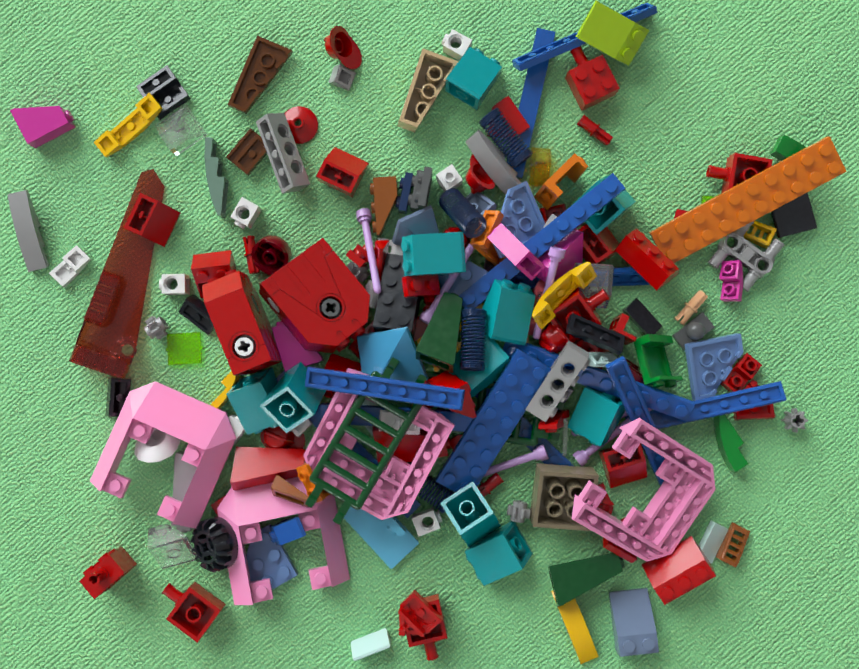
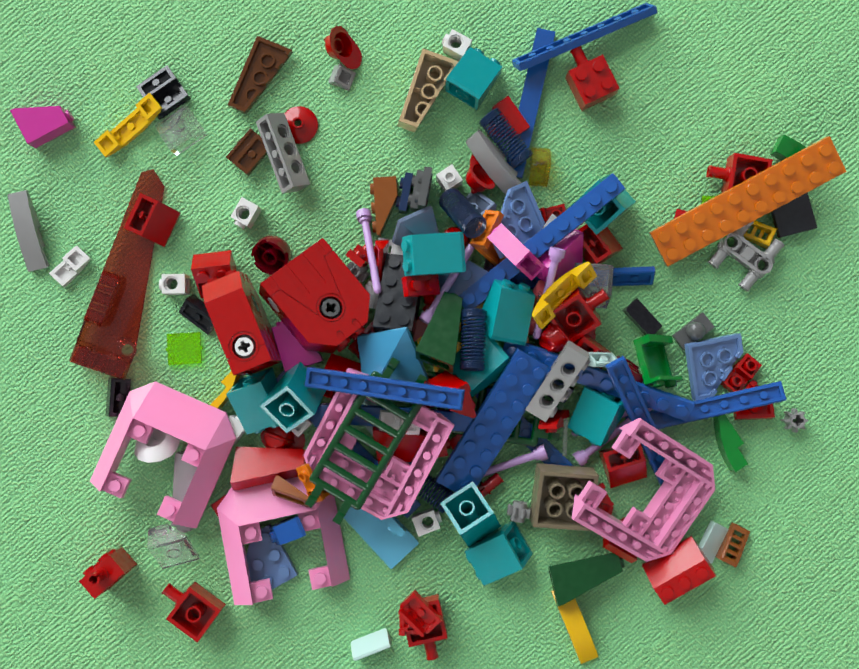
(156, 327): light grey gear -> none
(215, 539): black gear -> none
(217, 184): sand green slope -> none
(249, 243): red axle -> none
(342, 171): red slope -> none
(550, 192): orange panel -> none
(594, 130): red axle -> none
(595, 334): black plate -> none
(612, 33): lime slope -> none
(618, 325): red panel -> none
(633, 622): sand blue slope -> none
(647, 259): red slope -> none
(691, 307): light nougat axle -> none
(732, 278): dark pink slope -> none

